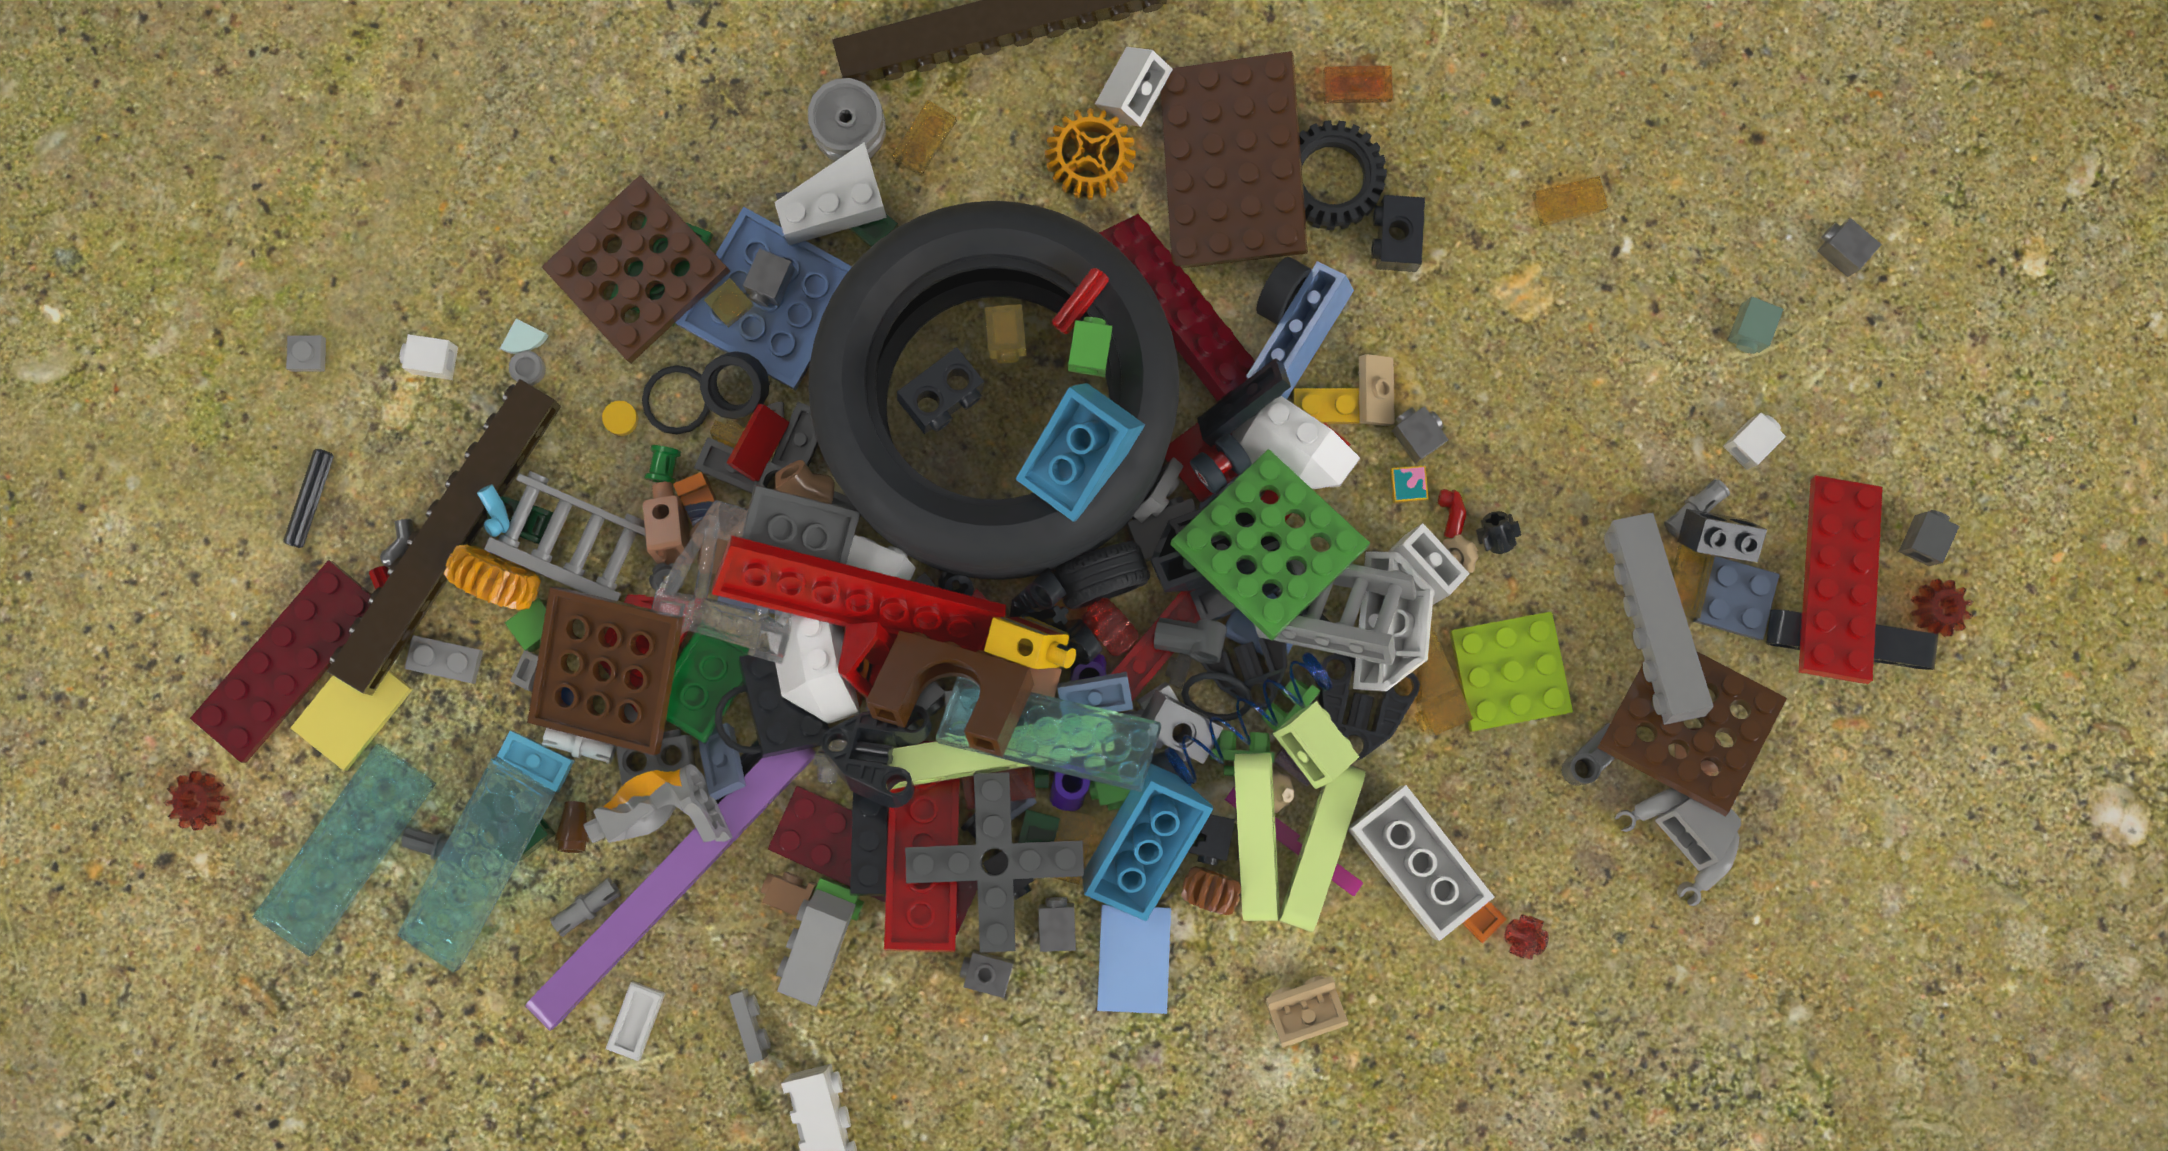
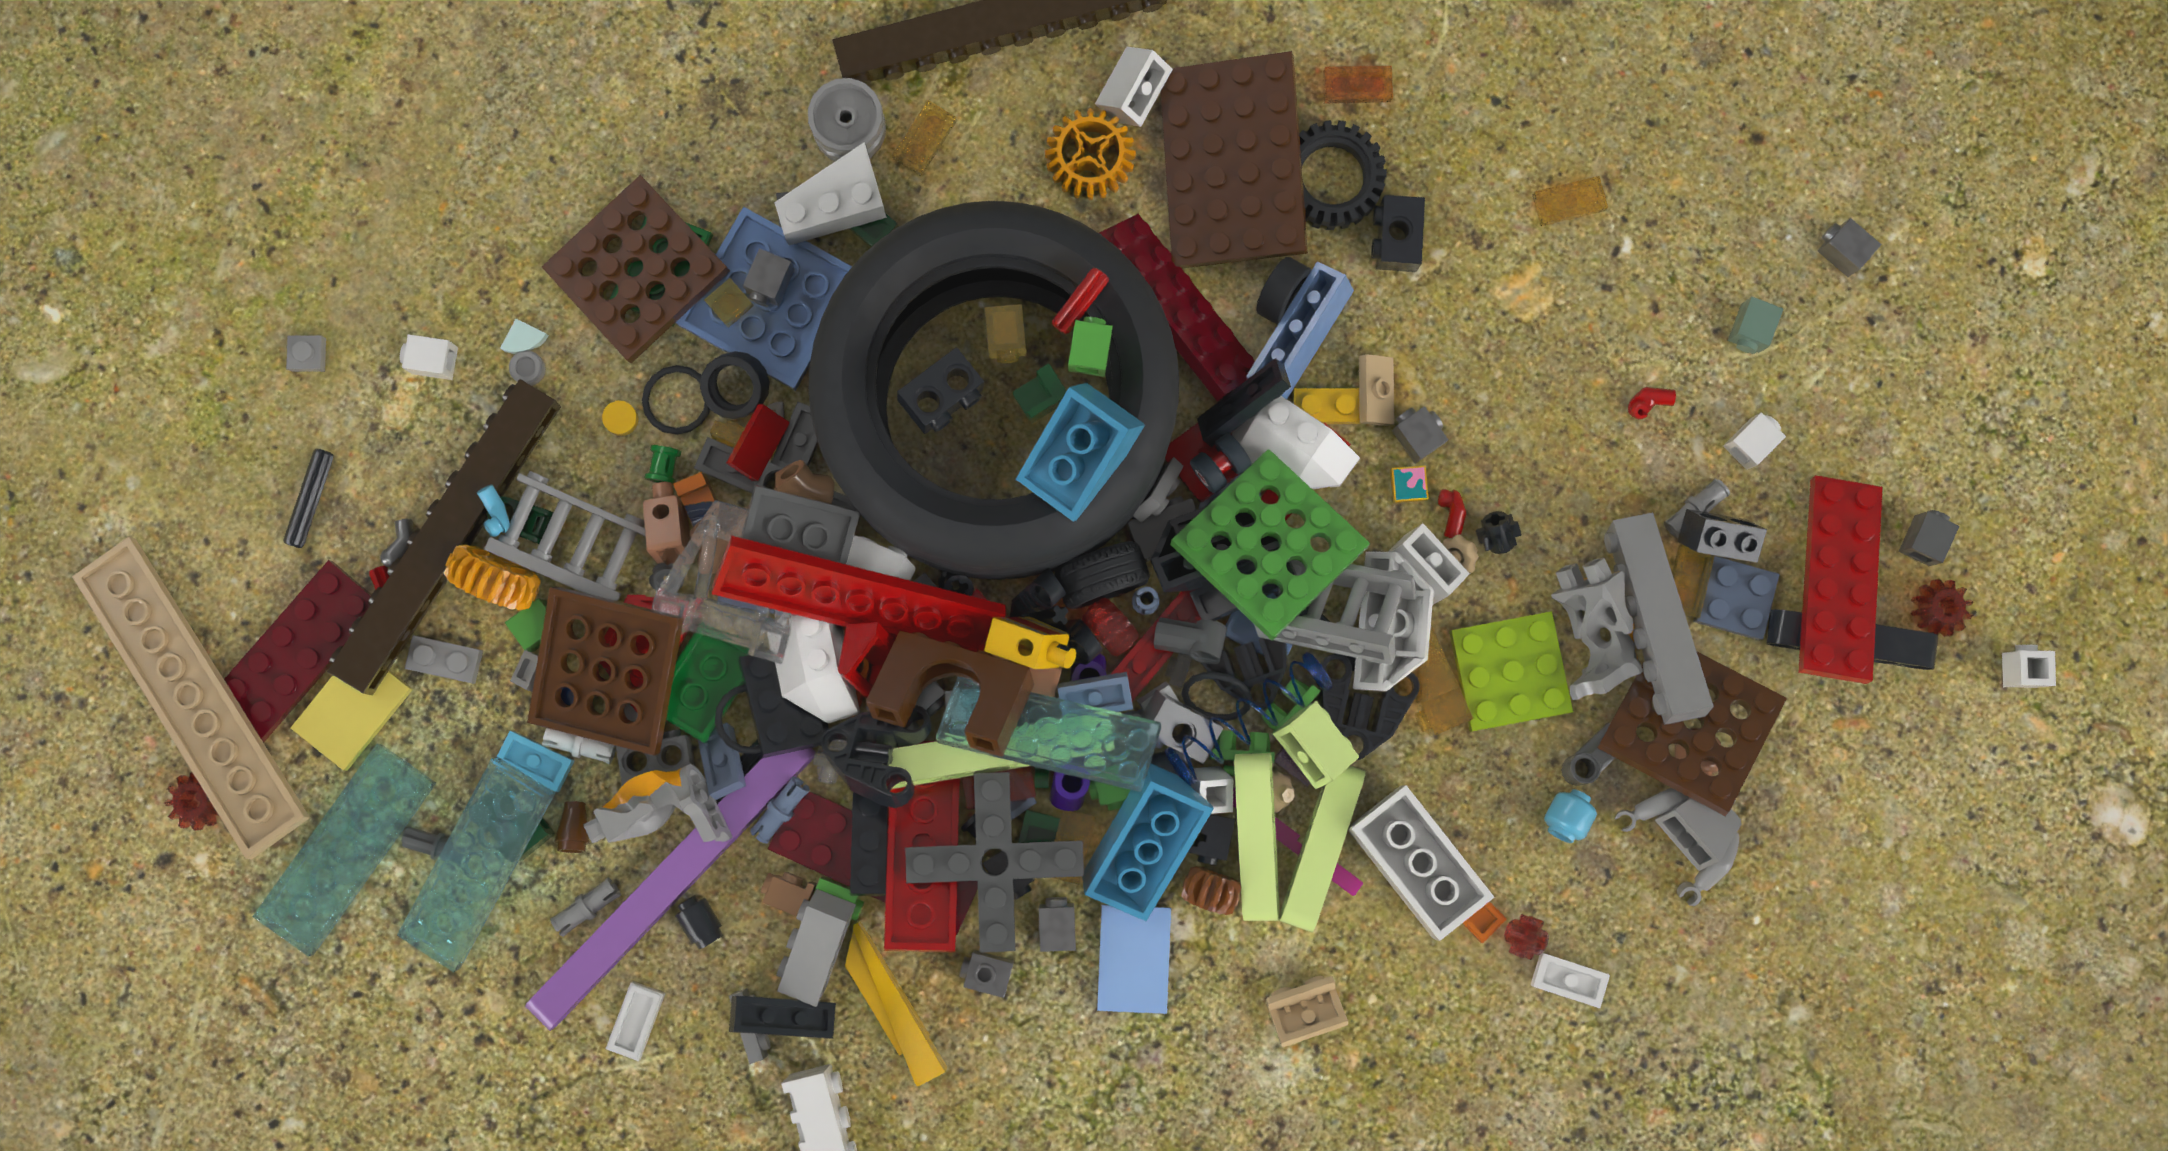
(191, 698): none -> tan plate
(699, 922): none -> black brick
(779, 810): none -> sand blue pin
(781, 1017): none -> black plate
(892, 1007): none -> yellow wedge
(1040, 394): none -> dark green panel
(1149, 593): none -> sand blue pin
(1216, 787): none -> white brick
(1570, 816): none -> medium azure head
(1570, 980): none -> white plate
(1604, 606): none -> light grey hips
(1648, 398): none -> red arm
(2028, 667): none -> white brick

